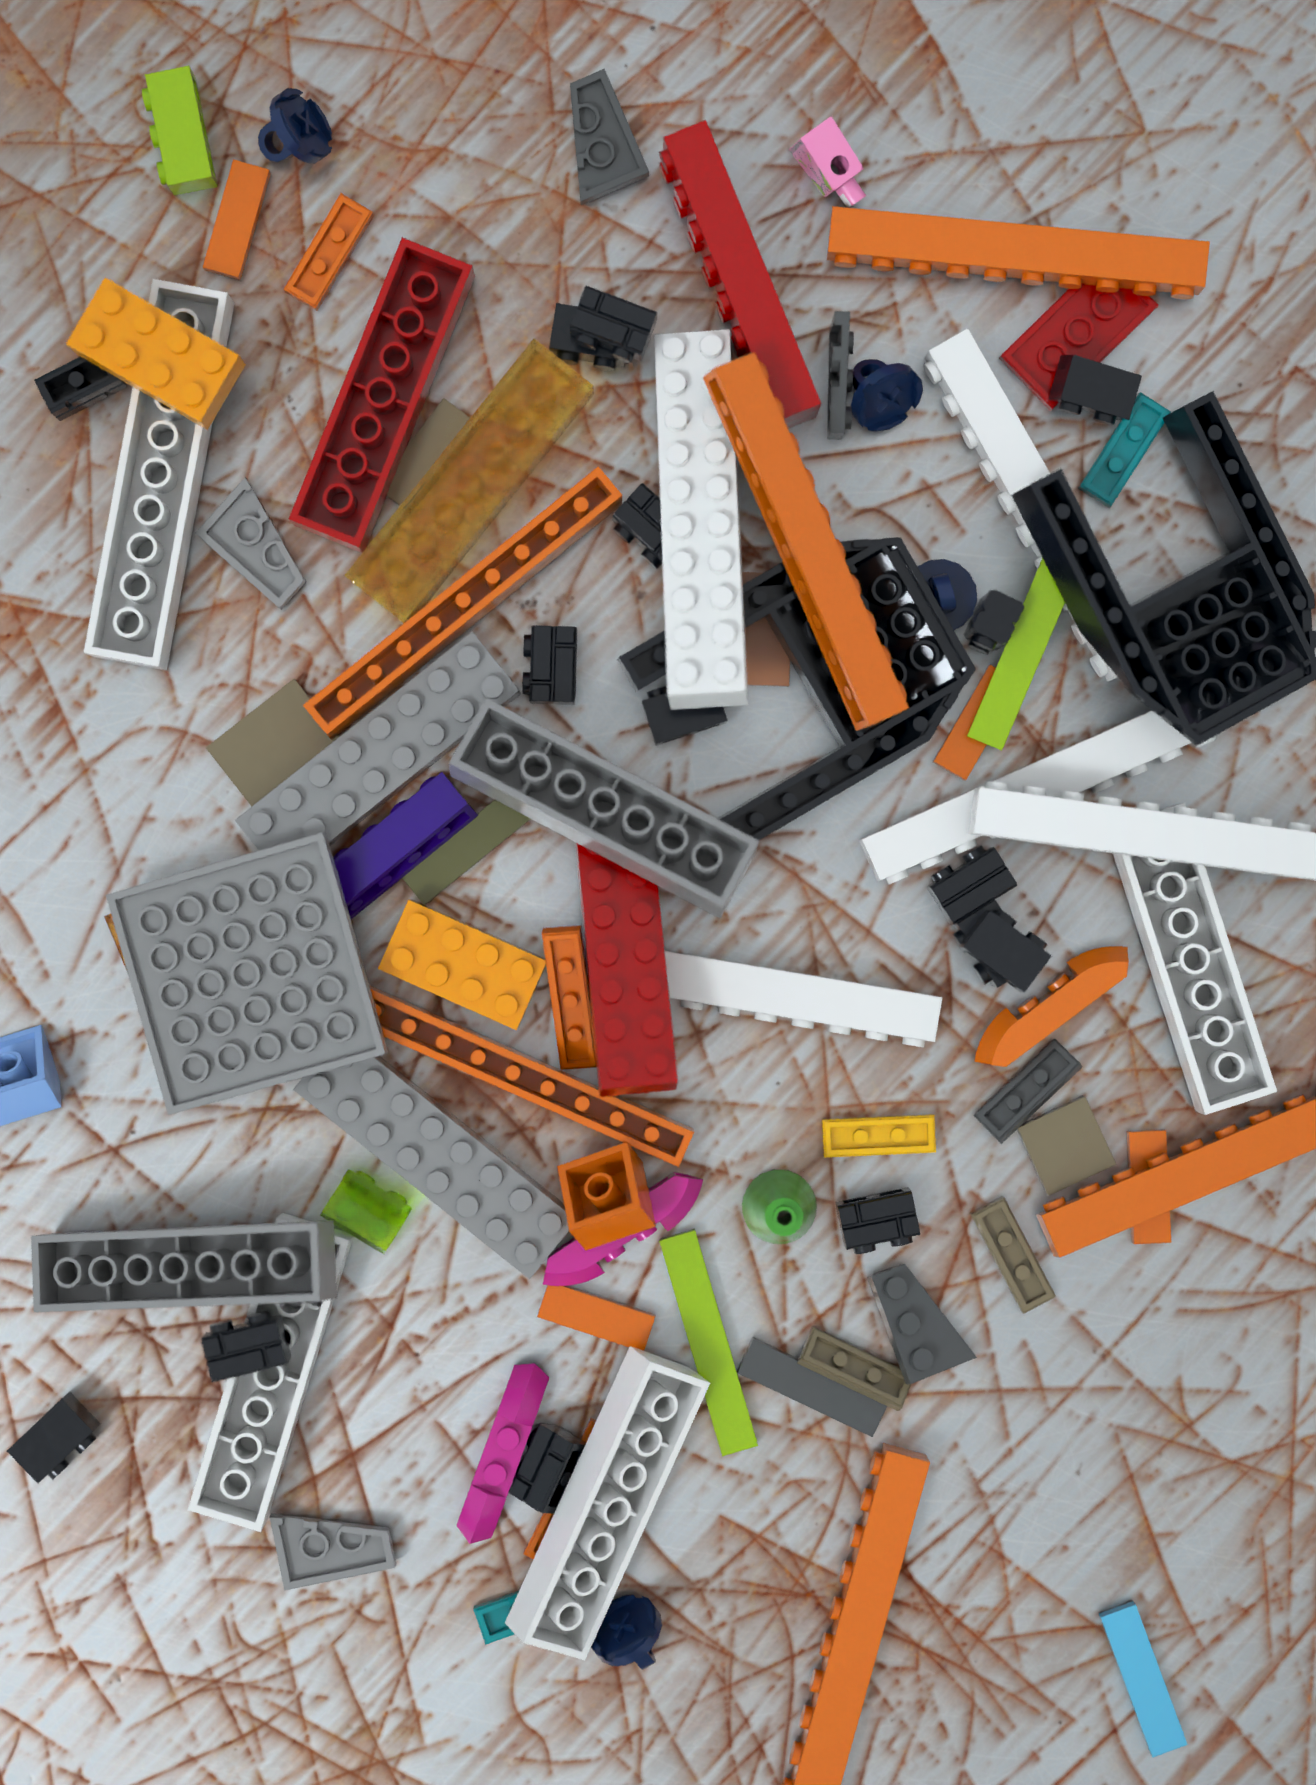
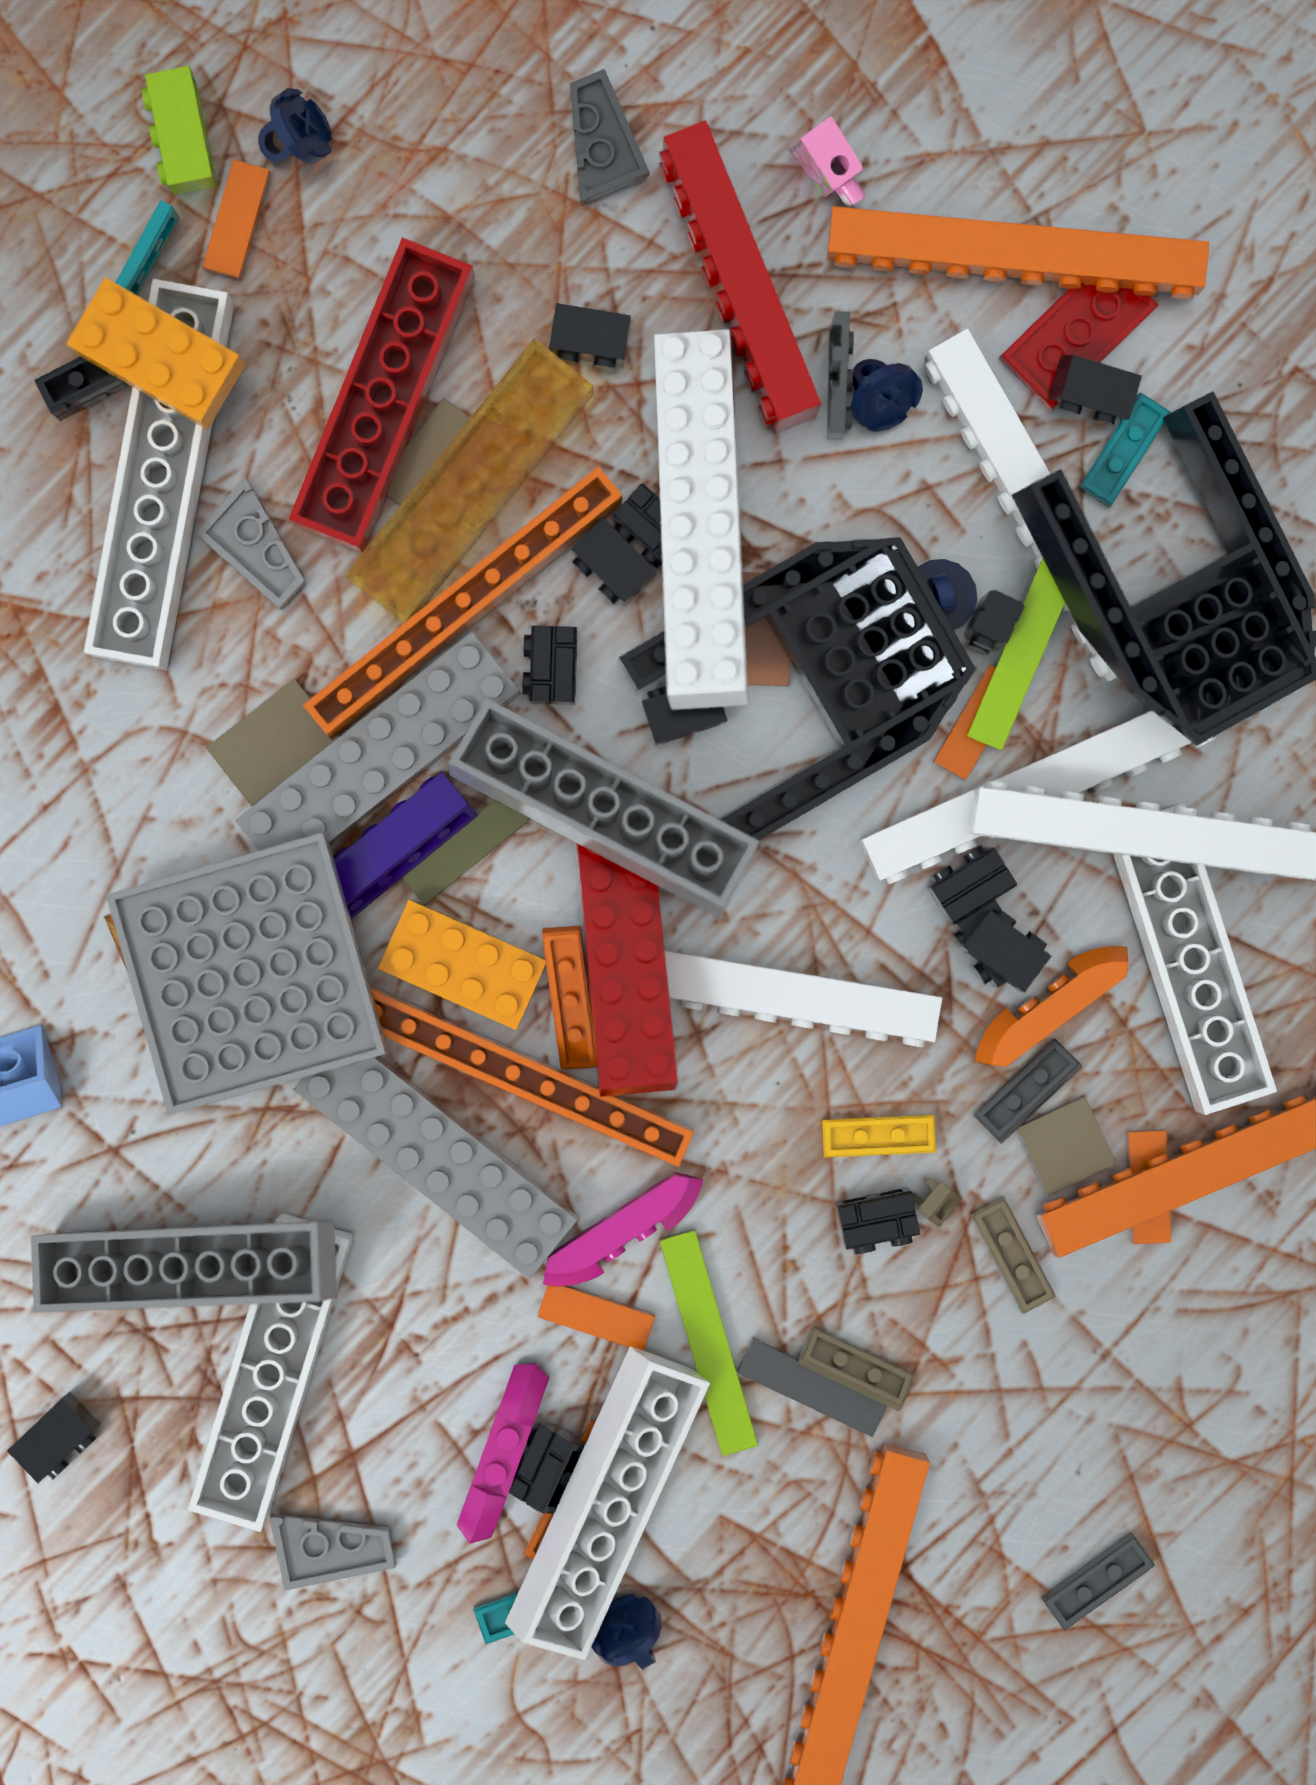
(148, 248): none -> teal tile
(245, 1346): black brick -> none
(328, 252): orange tile -> none
(367, 1210): clear neon green bracket -> none
(606, 1196): orange brick -> none
(612, 324): black brick -> none
(612, 563): none -> black brick
(774, 1193): bright green cone -> none
(806, 541): orange brick -> none
(916, 1326): dark grey wing -> none
(938, 1203): none -> dark tan tile
(1098, 1581): none -> dark grey tile
(1143, 1679): medium azure tile -> none

